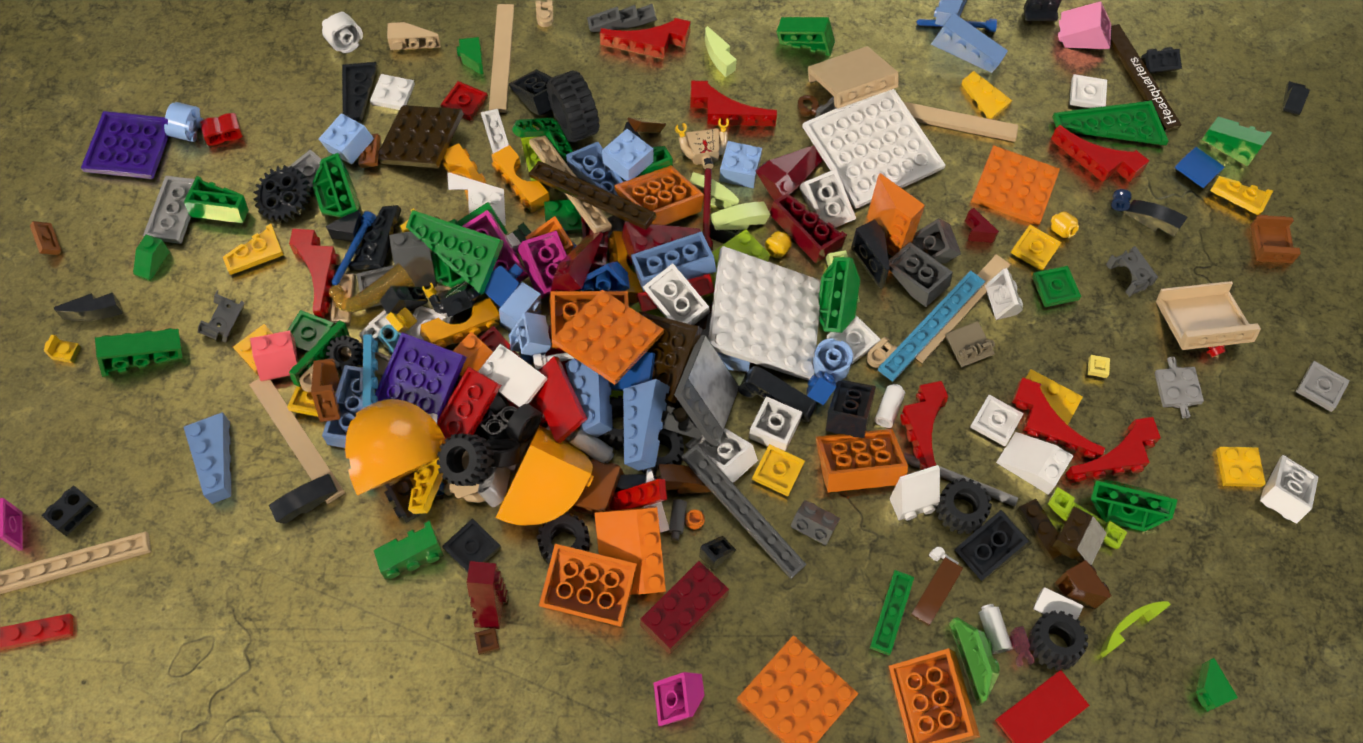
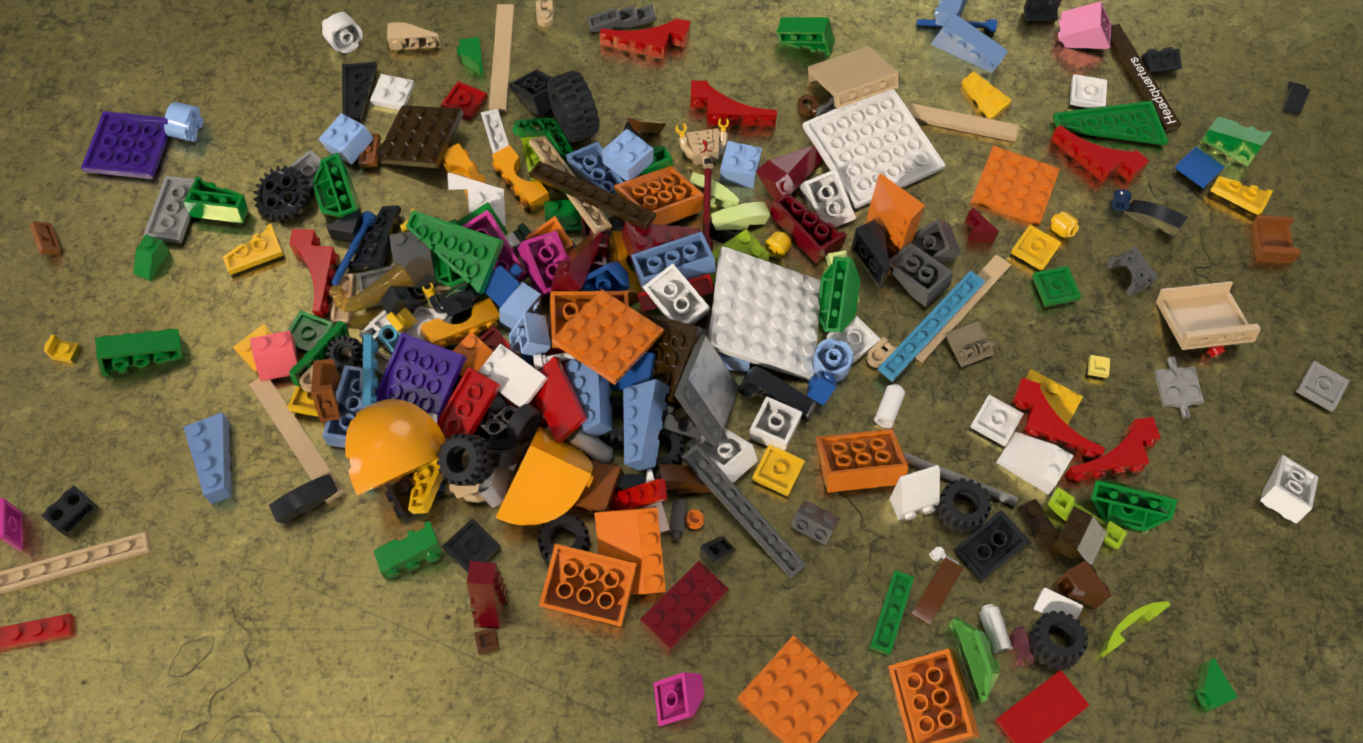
(90, 308): black slope -> none
(221, 129): red brick -> none
(224, 316): dark grey piece -> none
(719, 52): yellowish green slope -> none
(850, 408): black slope -> none
(920, 418): red arch -> none
(1004, 295): white slope -> none
(1240, 466): yellow plate -> none

